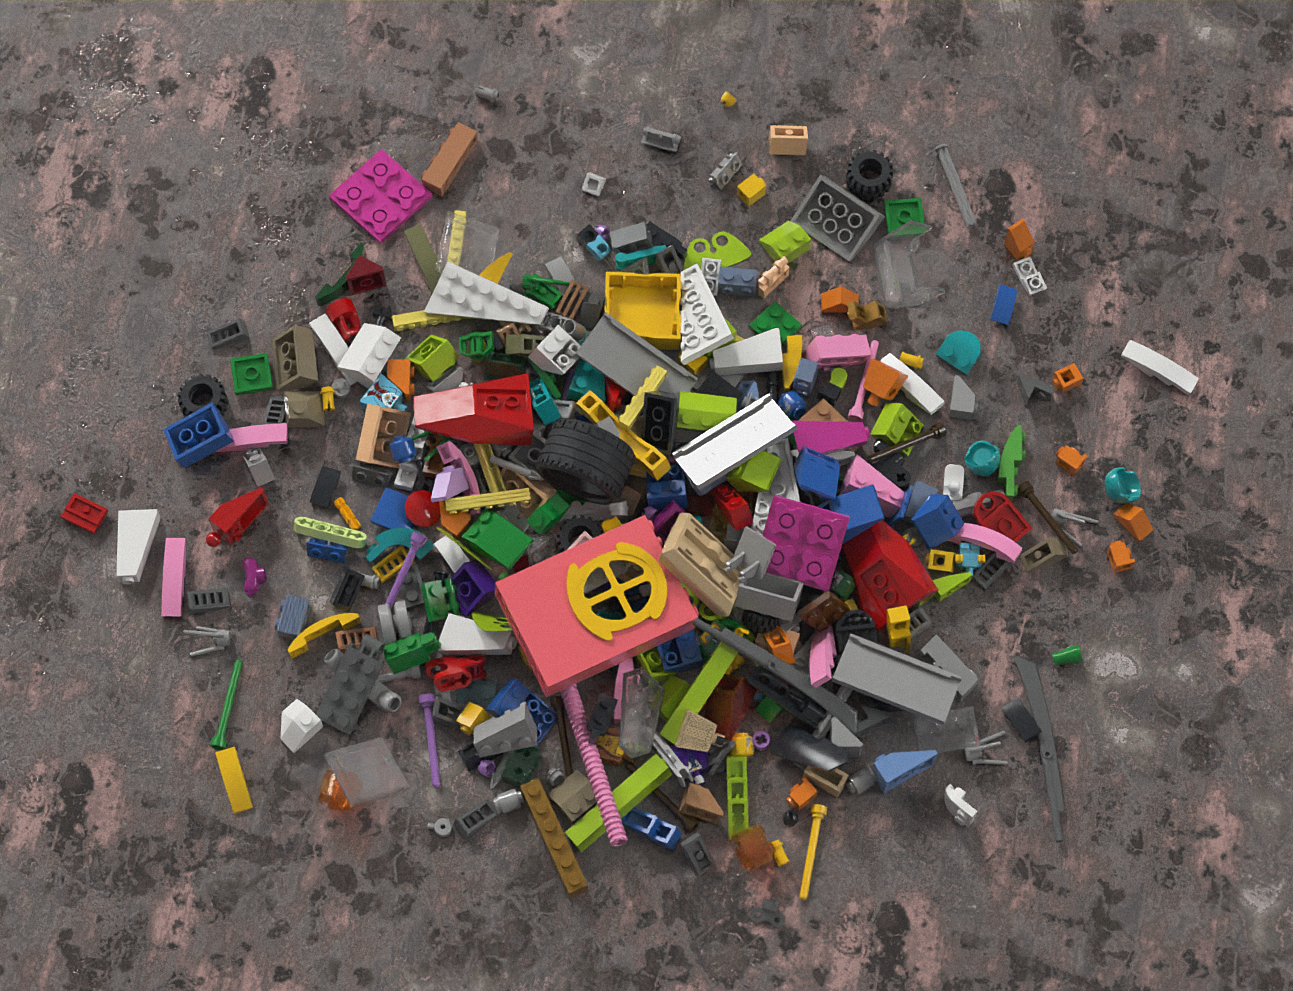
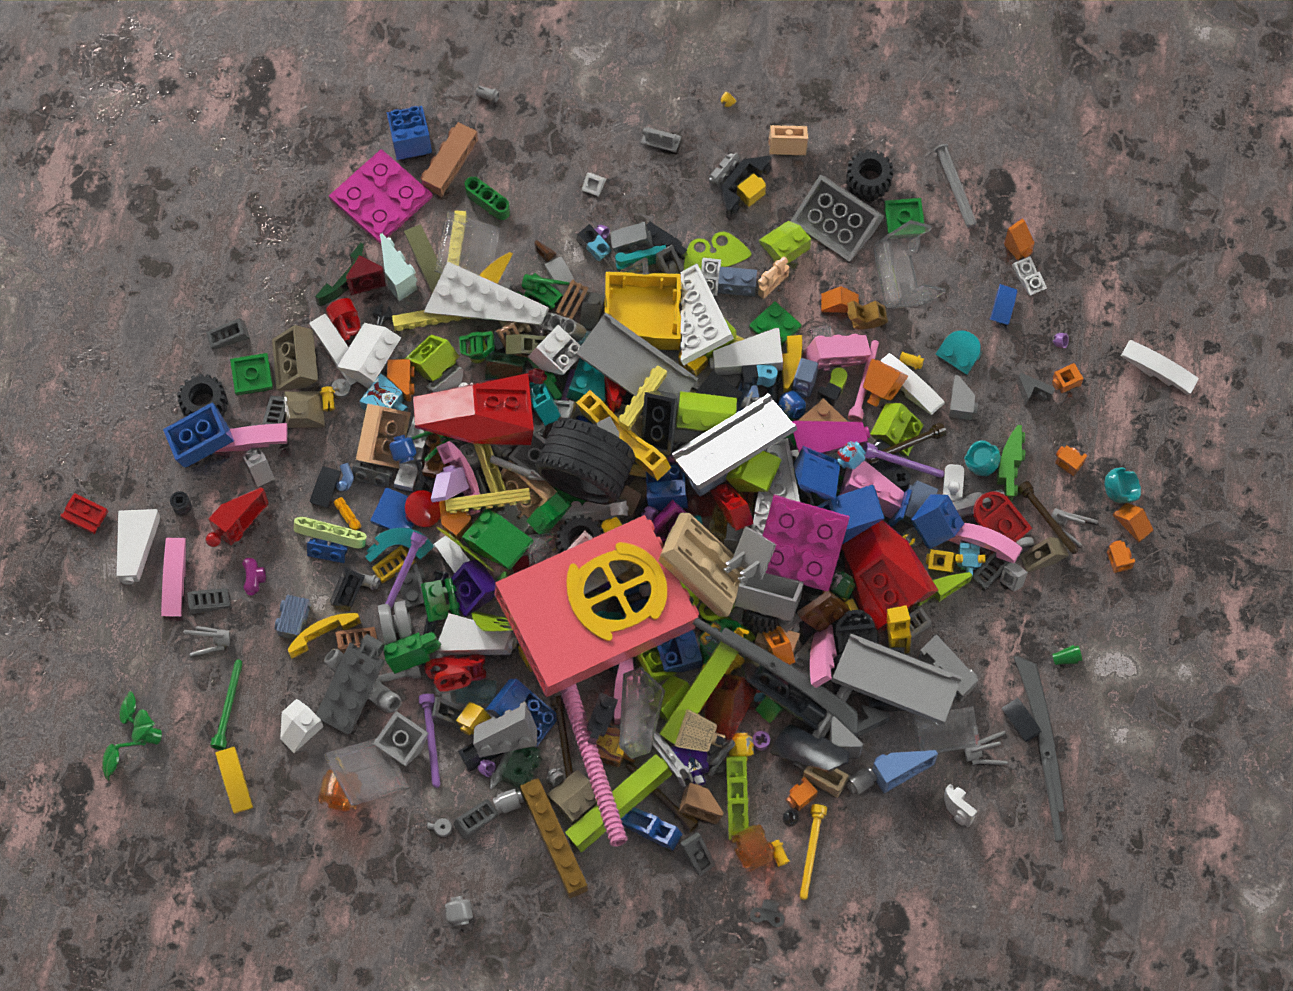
(141, 734): none -> green plant
(183, 507): none -> black wheel
(347, 479): none -> medium blue arm
(398, 274): none -> light aqua slope
(401, 739): none -> light grey slope
(409, 132): none -> blue slope
(458, 911): none -> light grey head
(483, 191): none -> green beam
(537, 376): none -> dark red plate
(544, 251): none -> reddish brown slope
(757, 166): none -> black slope
(757, 375): none -> leg
(851, 455): none -> medium azure head
(872, 452): none -> medium lavender piece
(1013, 576): none -> light grey slope
(1026, 543): none -> light grey tile
(1061, 340): none -> medium lavender hinge

